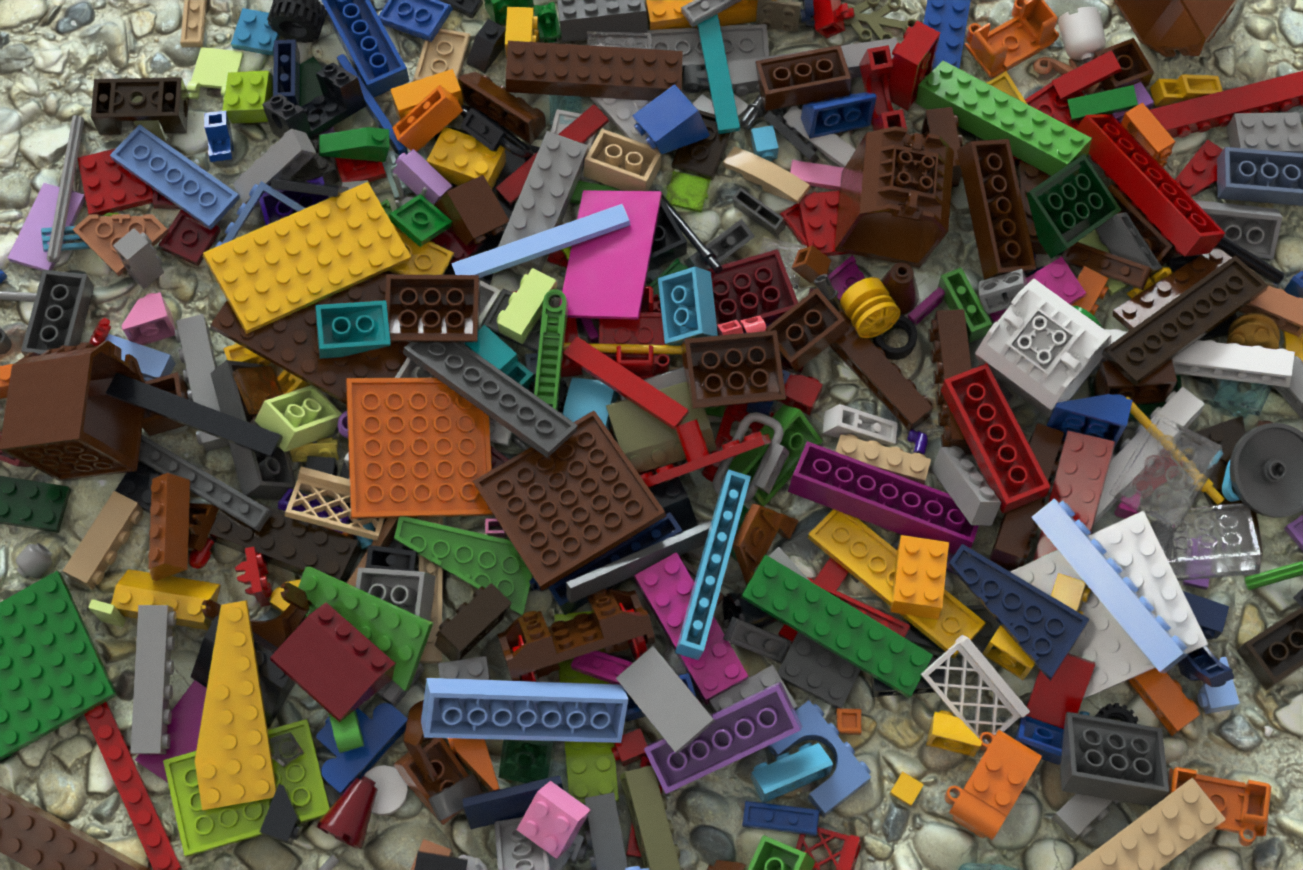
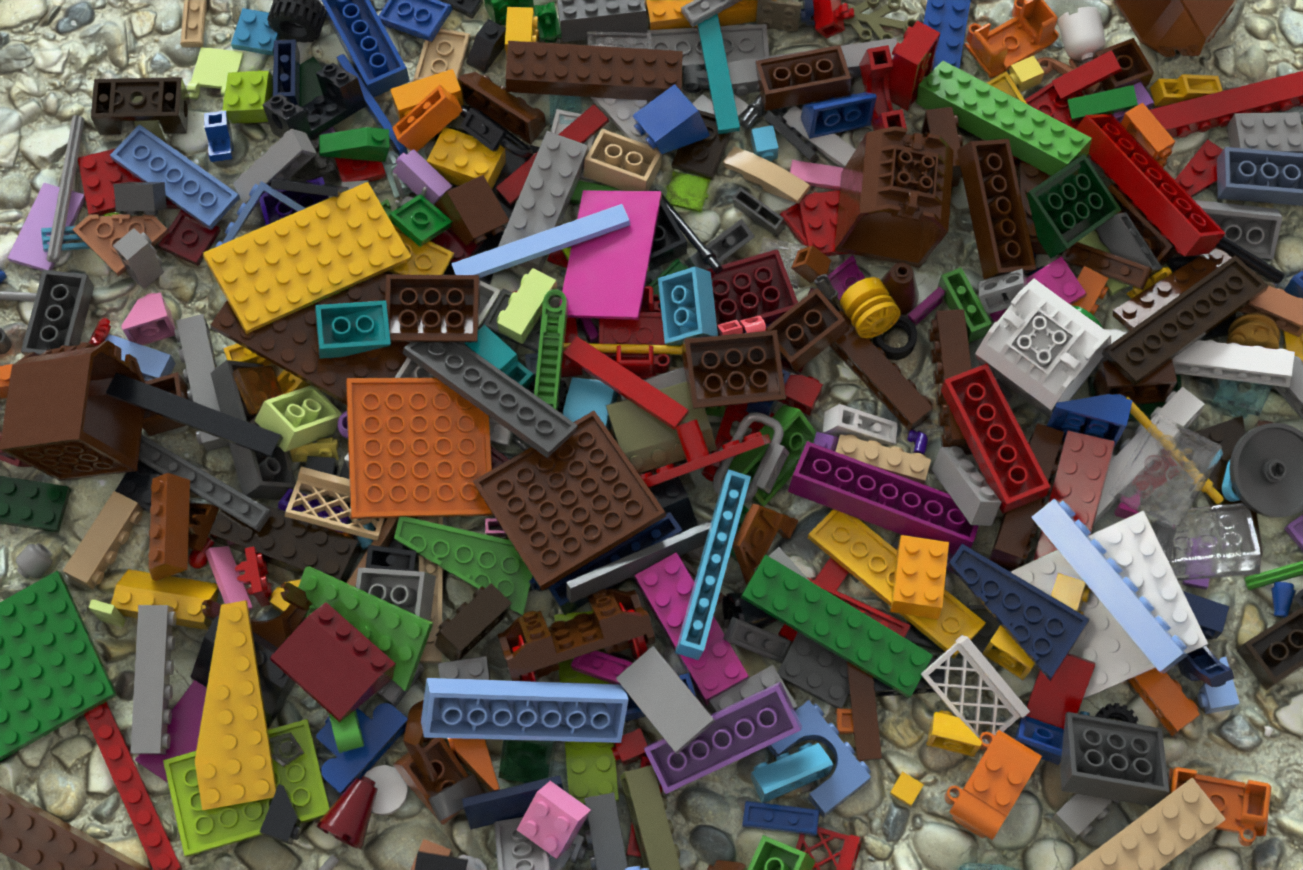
(140, 197): none -> dark grey brick
(224, 571): none -> bright pink tile
(826, 441): none -> medium lavender plate
(864, 714): none -> reddish brown tile
(1026, 73): none -> light yellow brick
(1282, 598): none -> blue cone

